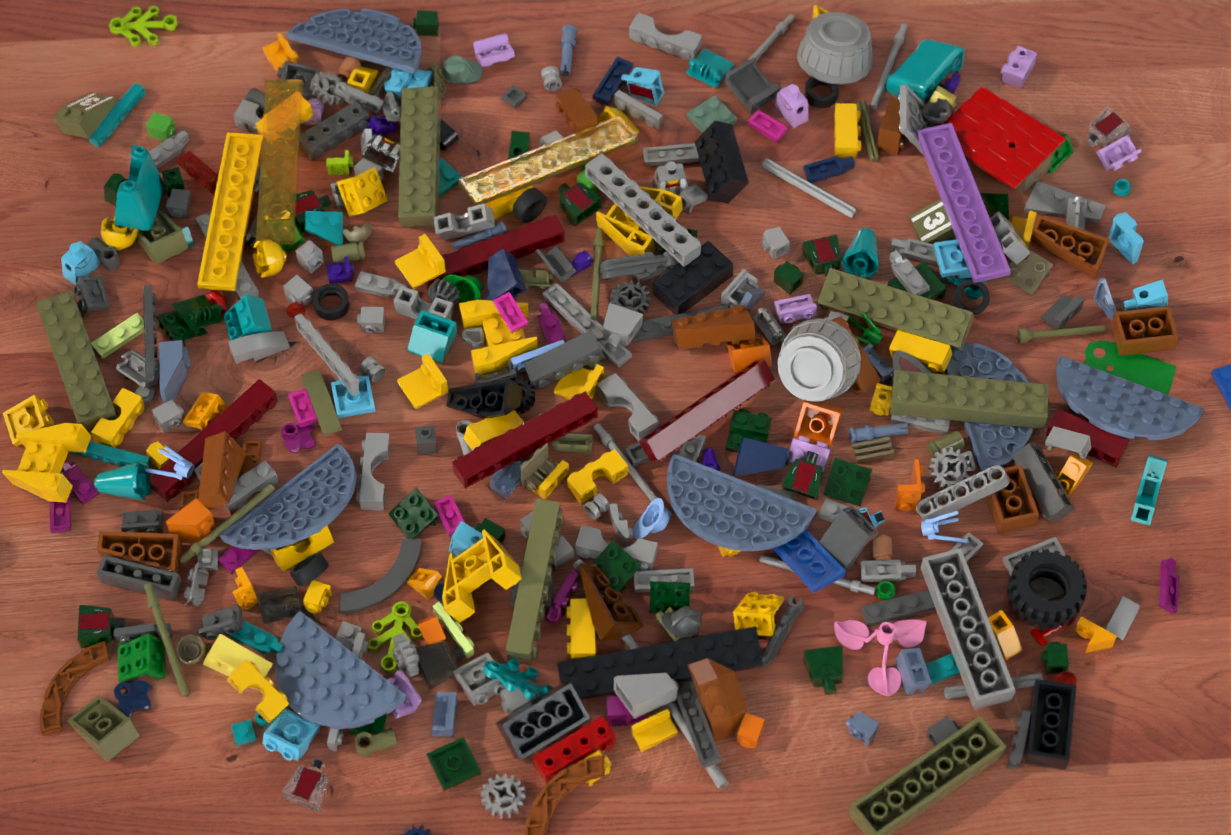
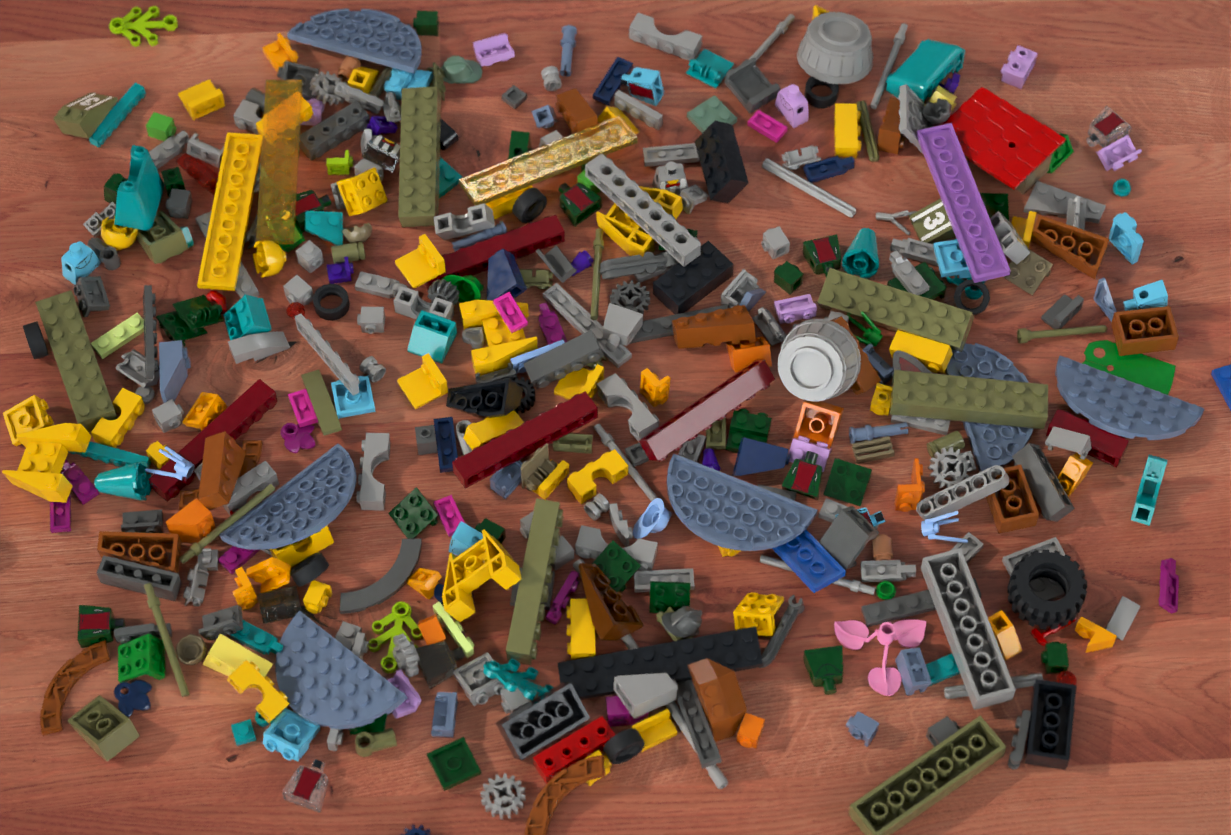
(35, 340): none -> black tyre
(94, 223): none -> light grey slope
(202, 99): none -> yellow bracket
(204, 151): none -> light grey hinge
(270, 573): none -> light orange bracket
(445, 443): none -> dark blue plate
(545, 117): none -> sand blue brick
(624, 746): none -> black tyre
(654, 390): none -> light orange bracket
(716, 435): none -> olive plate
(793, 158): none -> light grey hinge
(890, 217): none -> light grey plant

